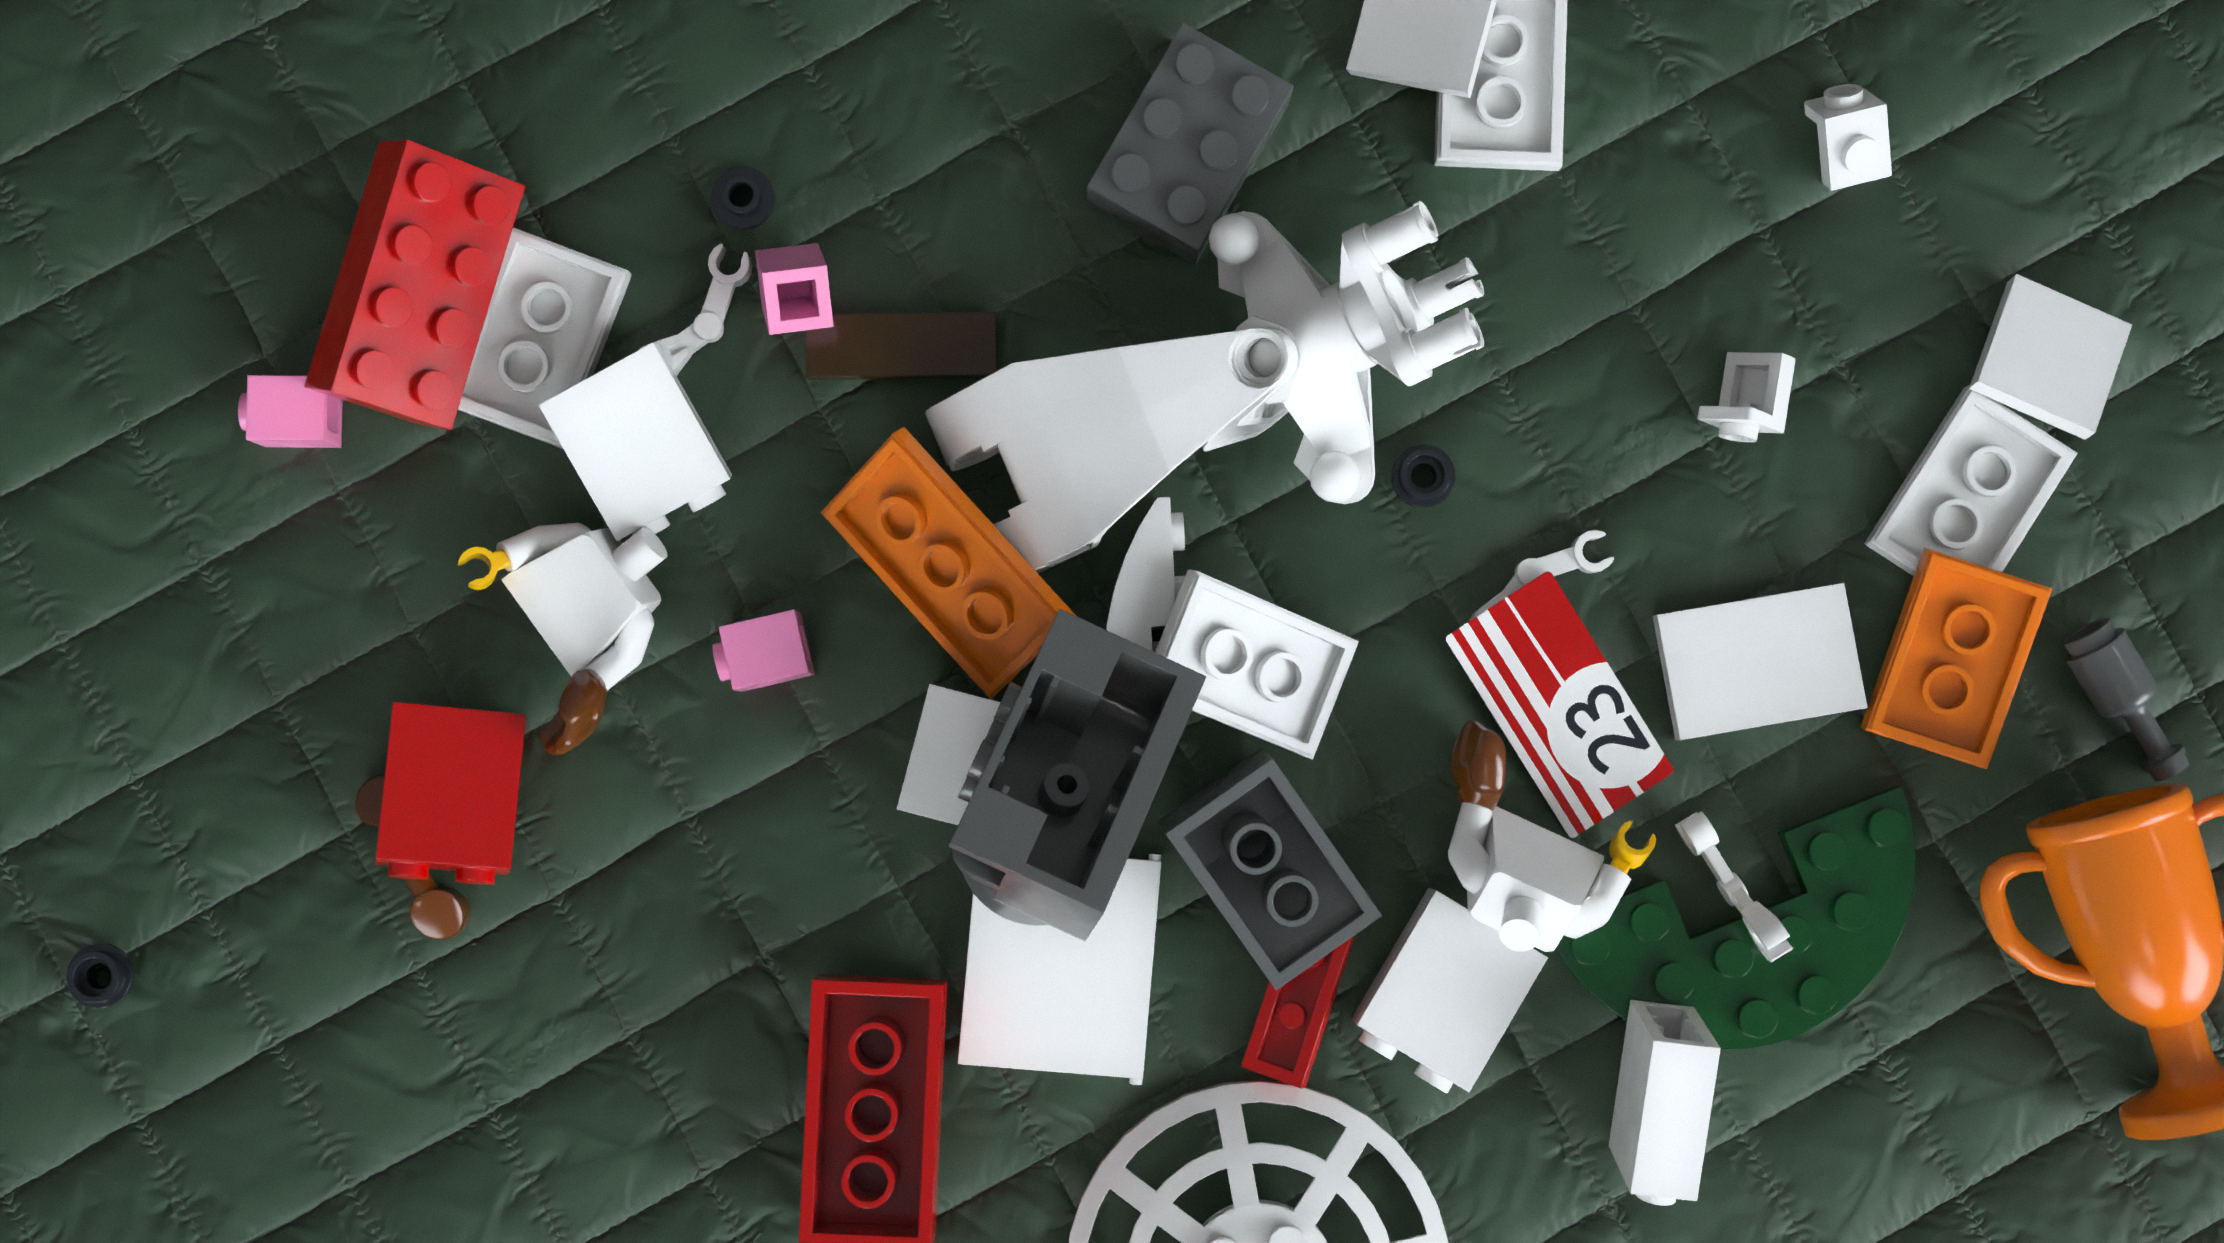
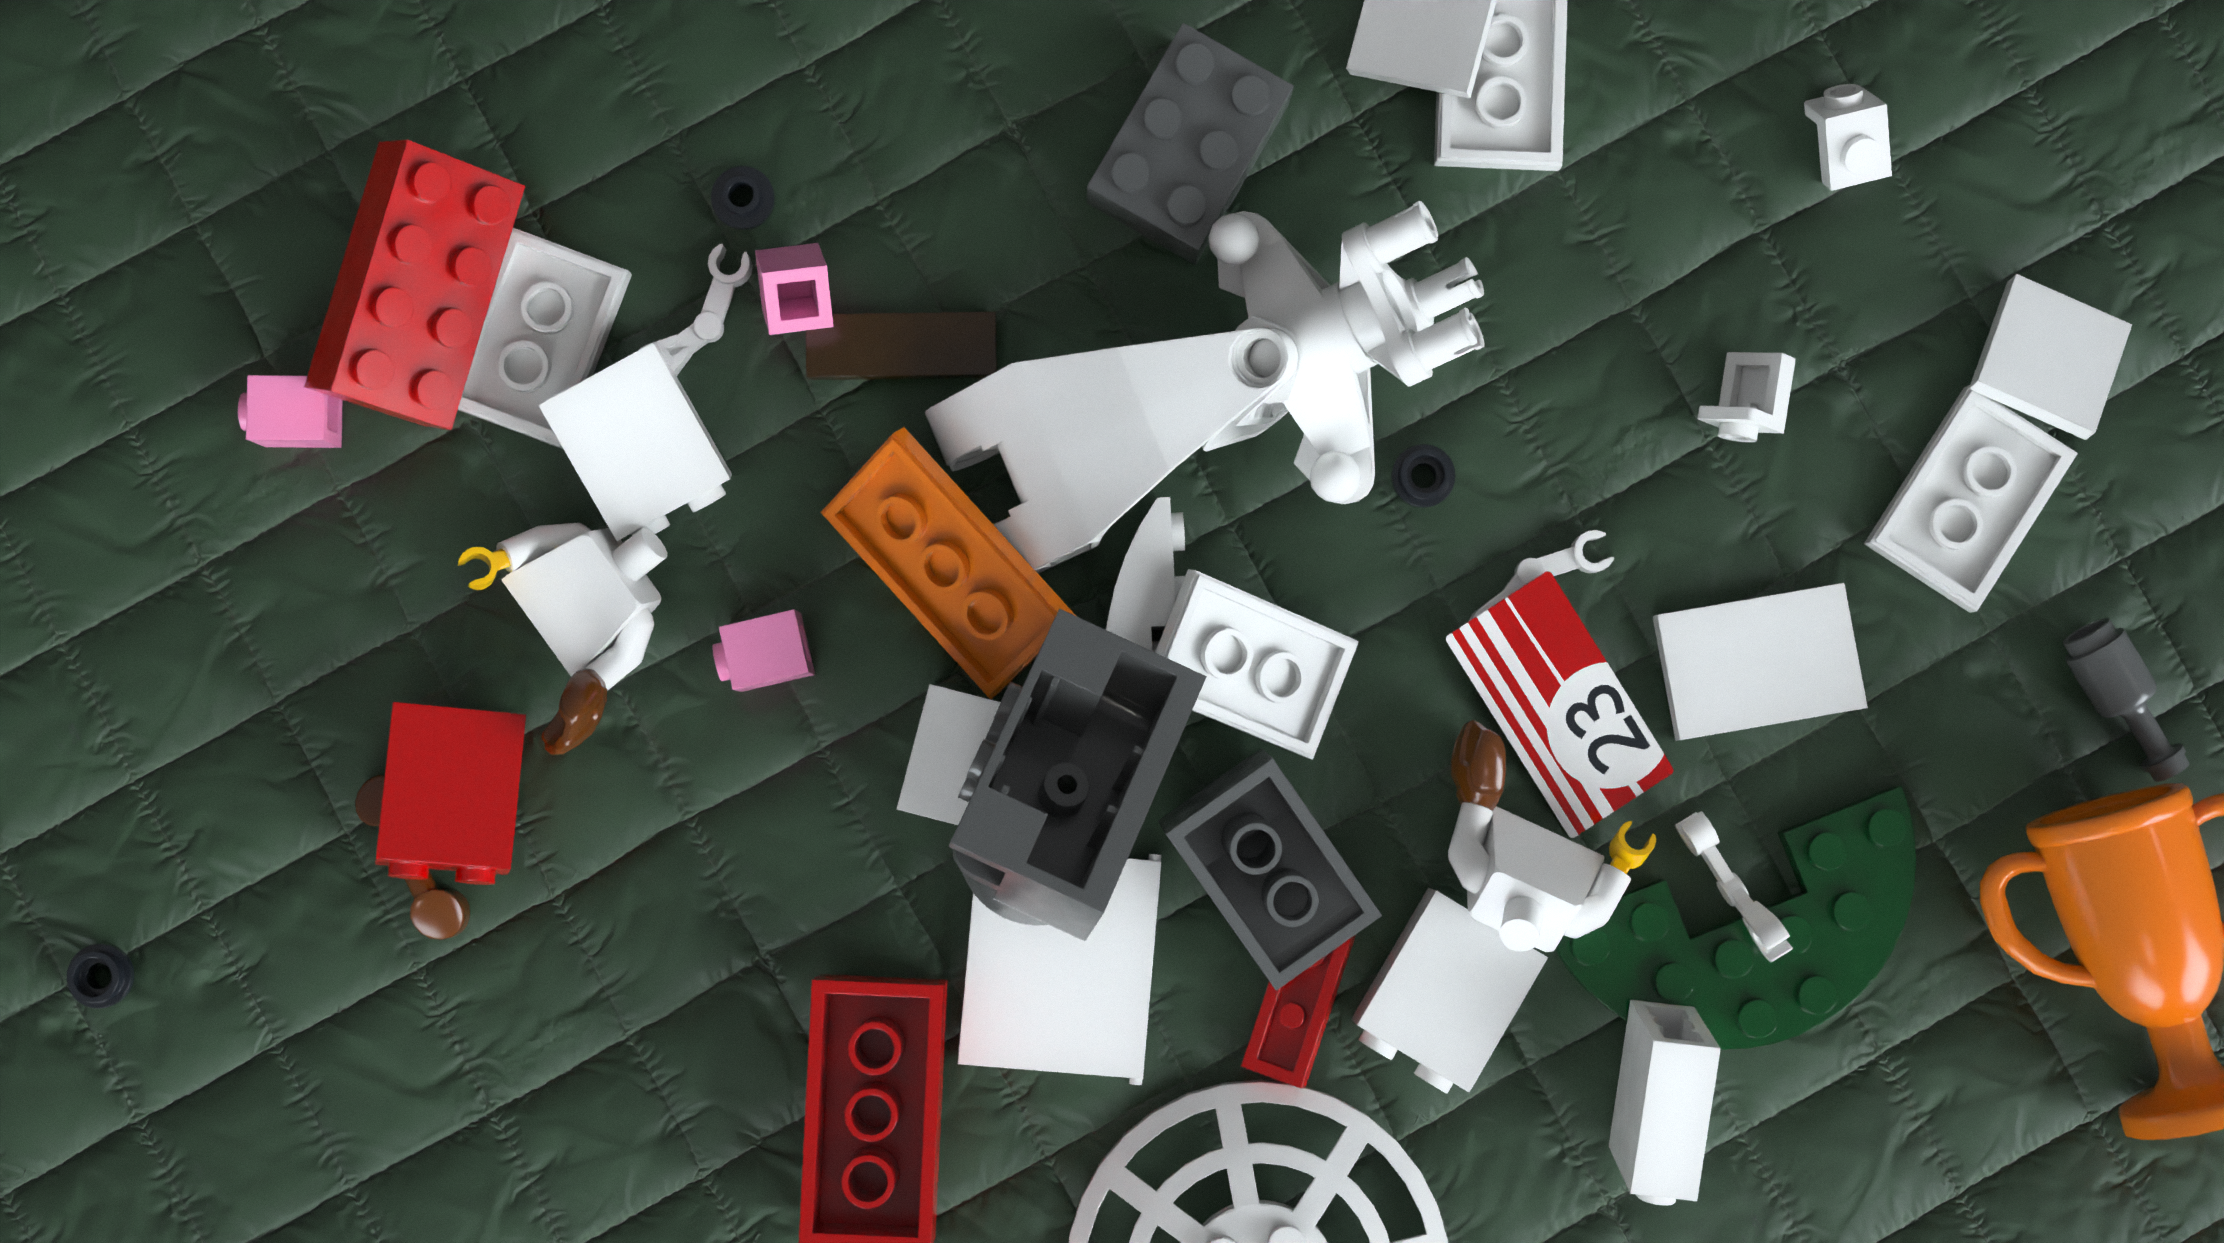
(1955, 658): orange tile -> none

